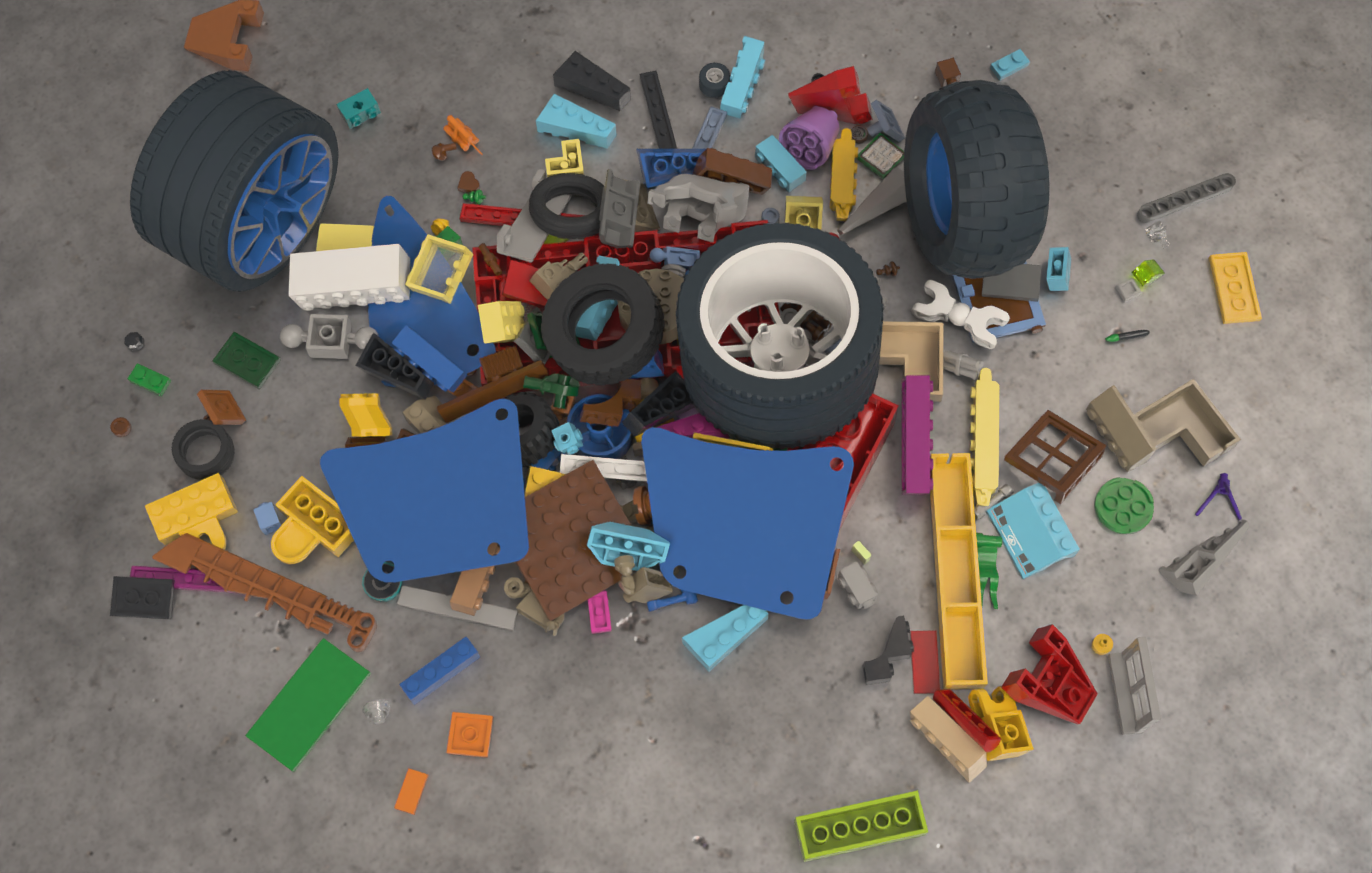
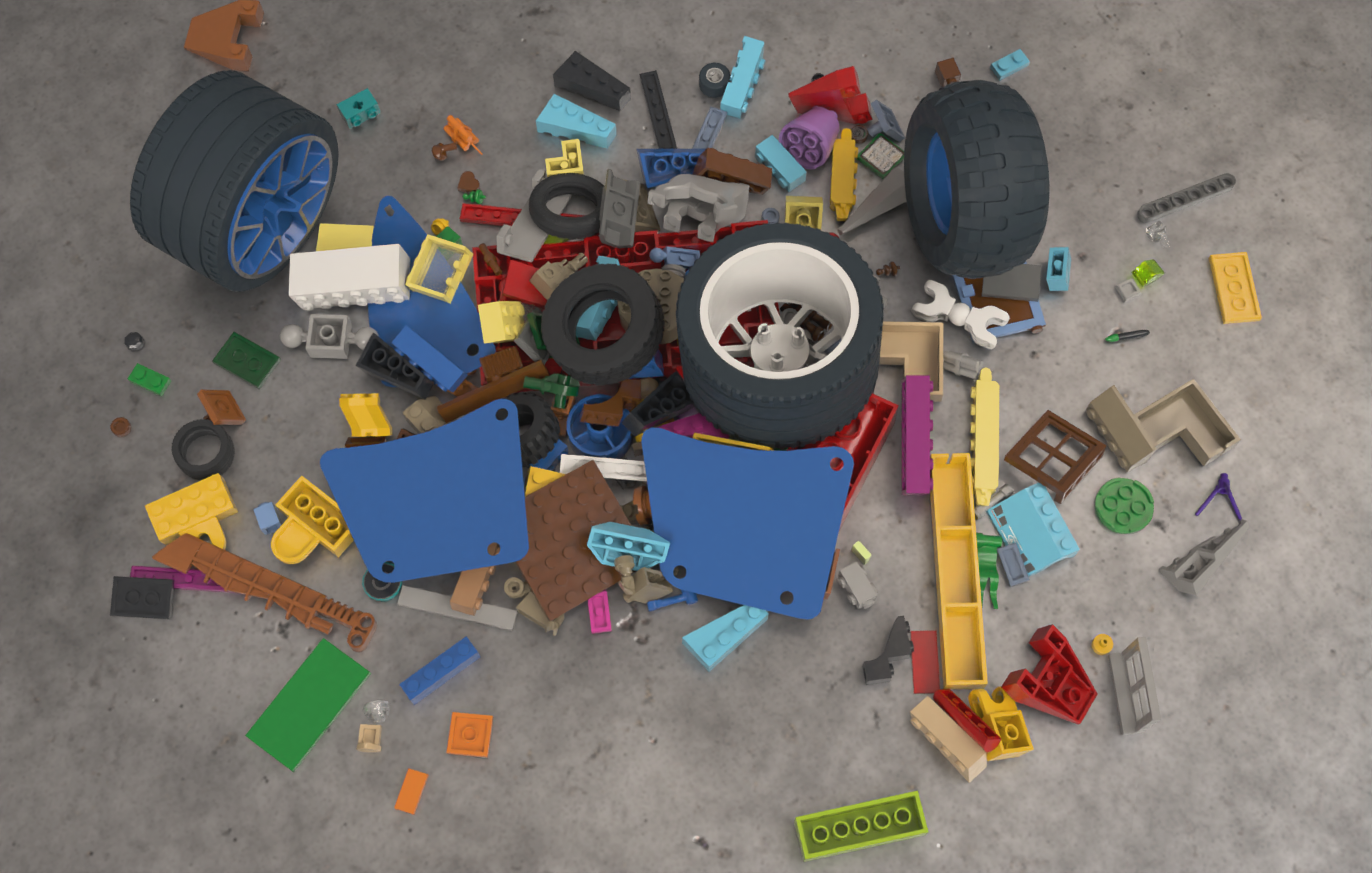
(369, 738): none -> tan tile
(567, 438): medium azure brick -> none
(1013, 564): none -> sand blue tile

